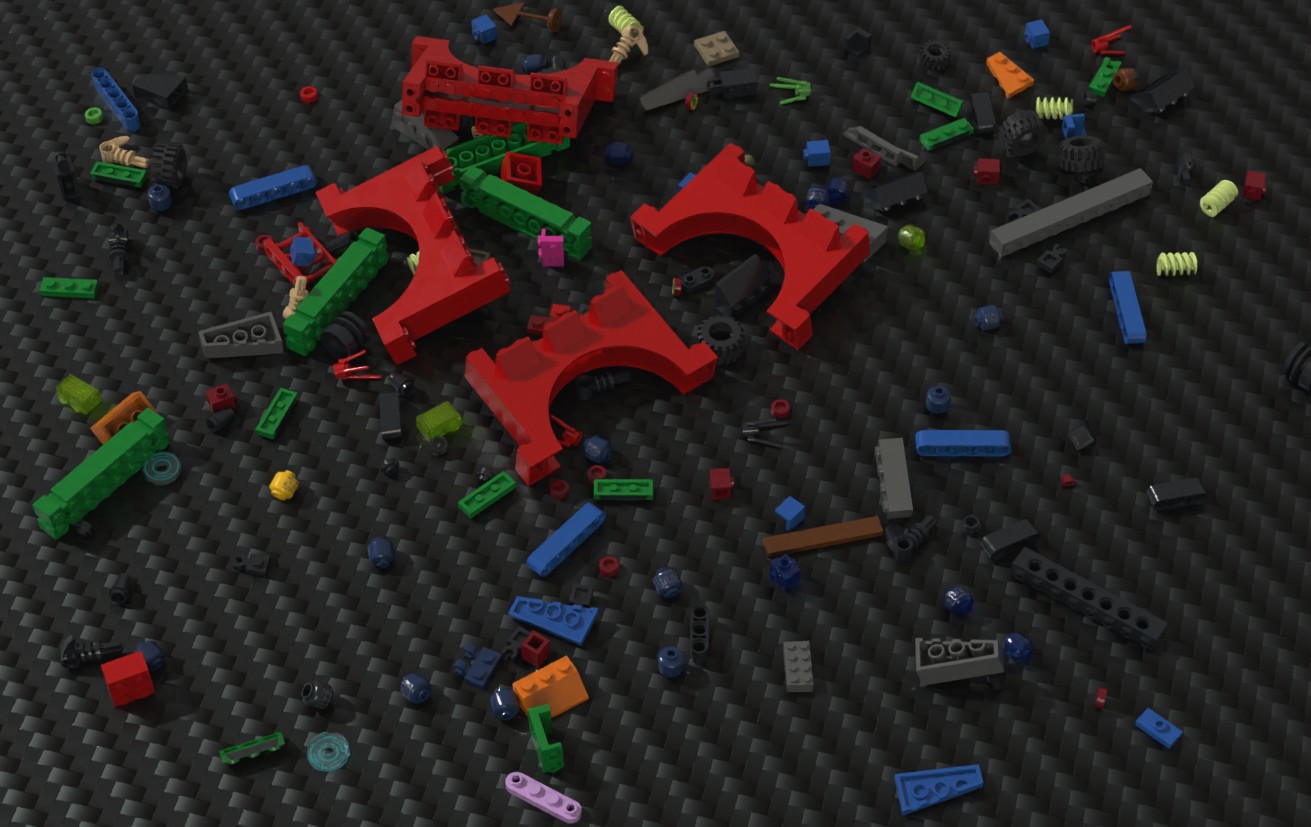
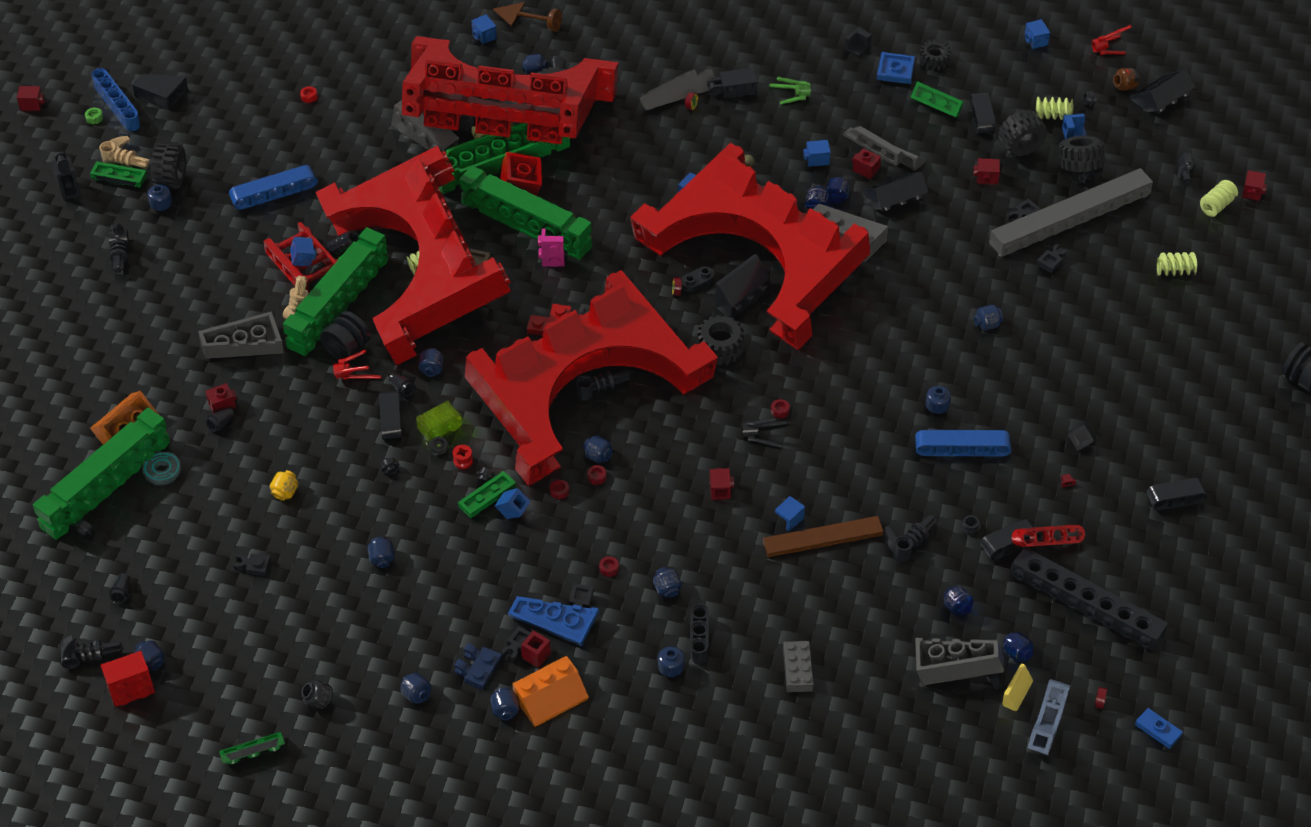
(30, 98): none -> dark red brick
(69, 287): green plate -> none
(78, 394): clear neon green brick -> none
(260, 242): dark red tile -> none
(276, 413): green plate -> none
(331, 761): clear light blue tile -> none
(431, 362): none -> dark blue head
(460, 461): none -> red wheel
(512, 503): none -> blue brick
(539, 726): green panel -> none
(543, 797): lavender plate -> none
(565, 539): blue beam -> none
(570, 434): red plant -> none
(618, 153): clear blue head -> none
(620, 18): yellowish green piece -> none
(623, 489): green plate -> none
(627, 41): tan piece -> none
(716, 48): dark tan plate -> none
(784, 572): clear blue brick -> none
(893, 478): dark grey wedge -> none
(896, 68): none -> blue plate
(911, 237): clear neon green head -> none
(931, 787): blue wing -> none
(946, 134): green plate -> none
(1009, 75): orange wing -> none
(1017, 688): none -> light yellow slope
(1048, 538): none -> red beam
(1049, 717): none -> sand blue arch
(1104, 77): green plate -> none
(1127, 307): blue beam -> none

